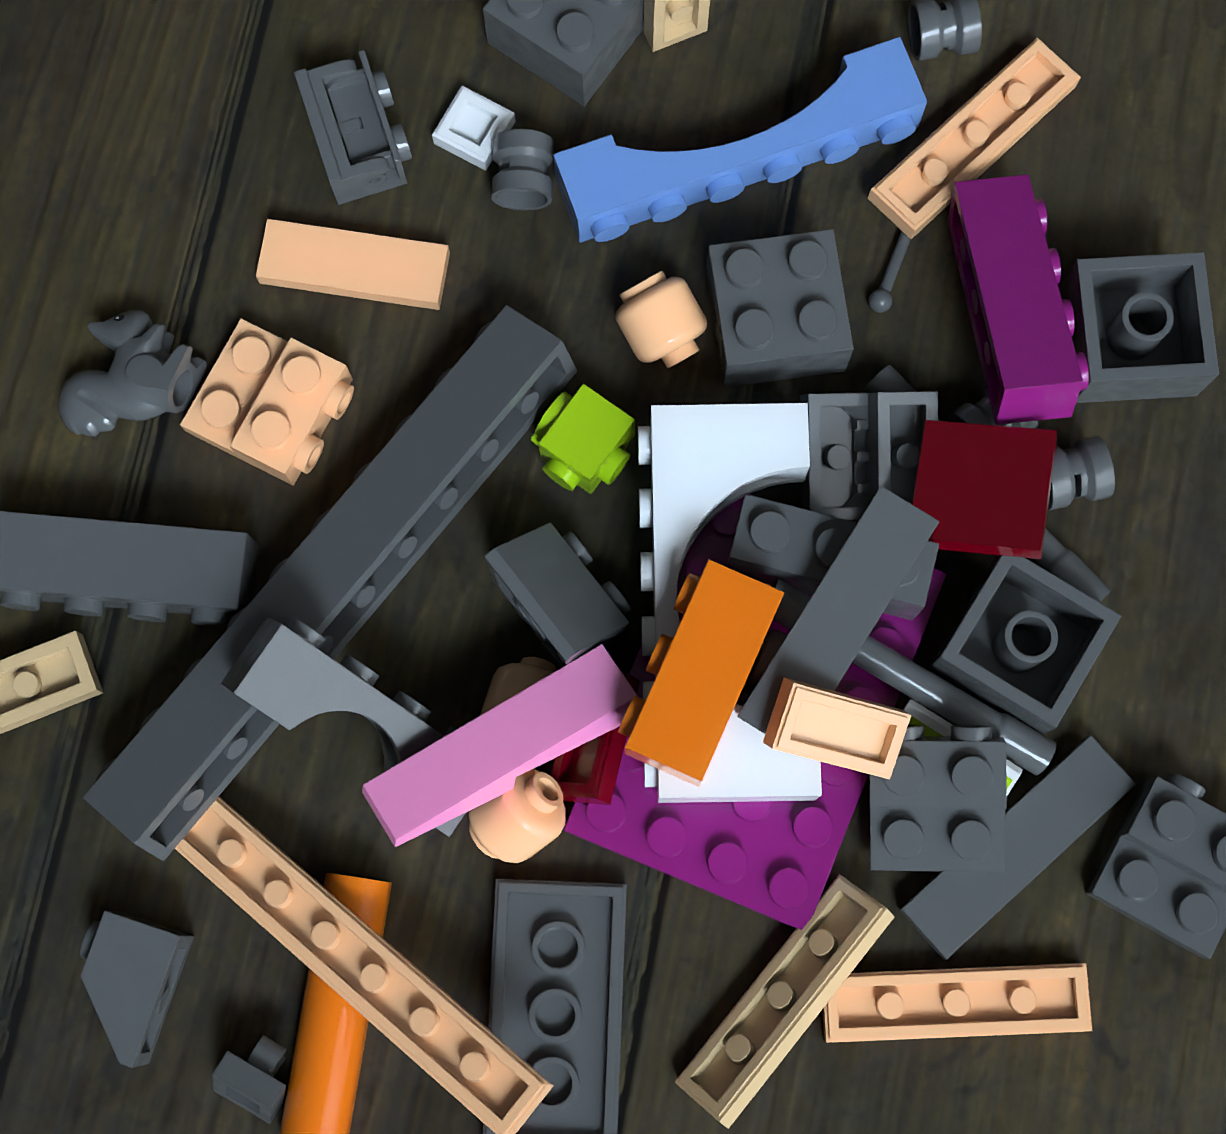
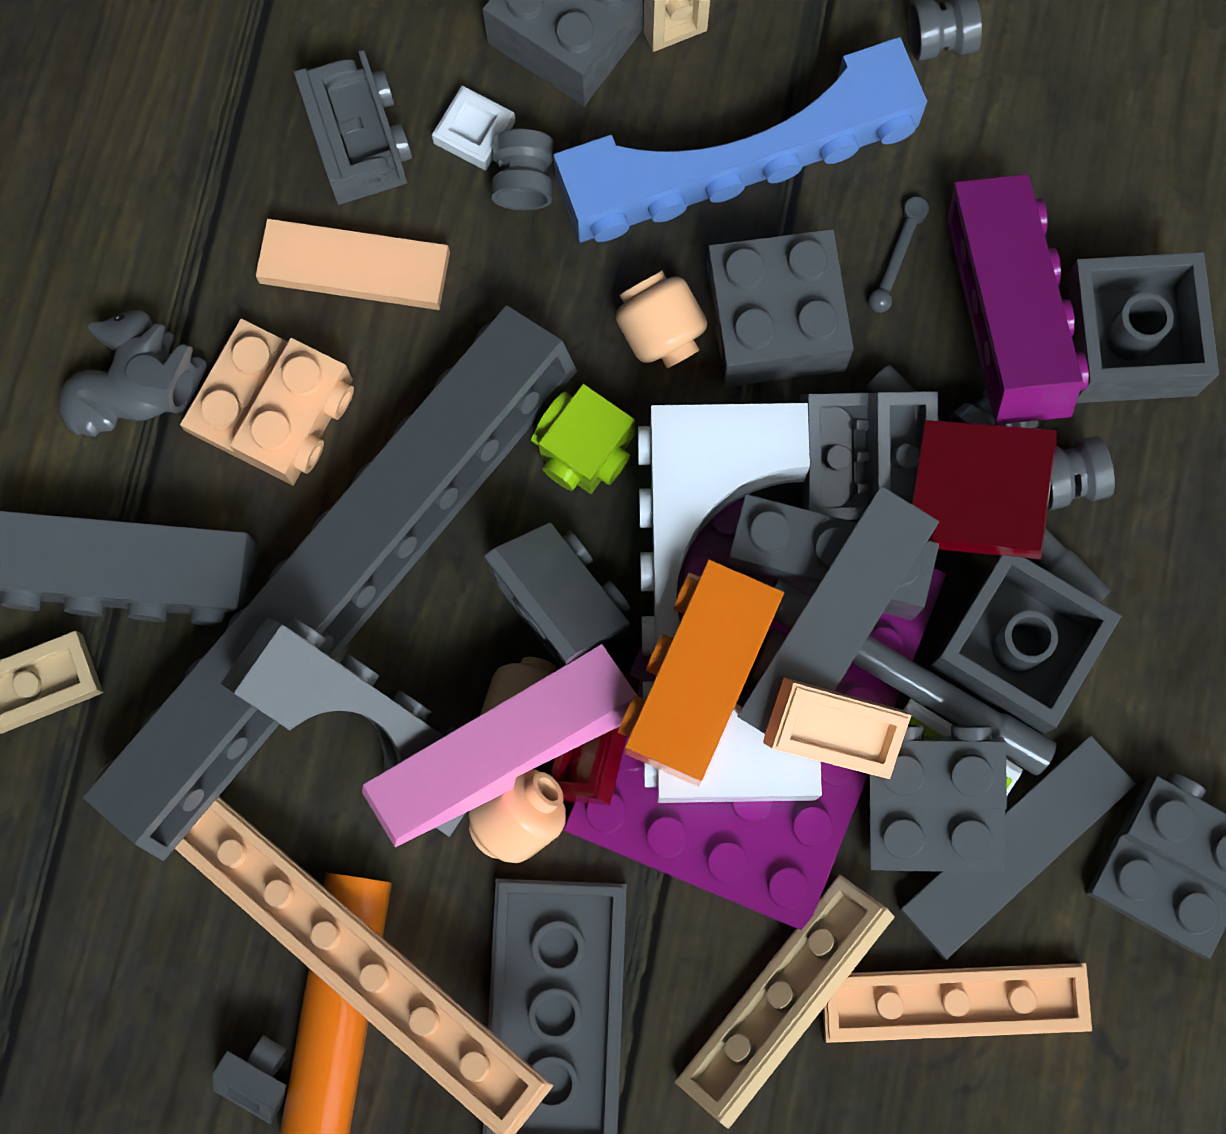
(132, 979): dark grey slope -> none
(973, 137): light nougat tile -> none

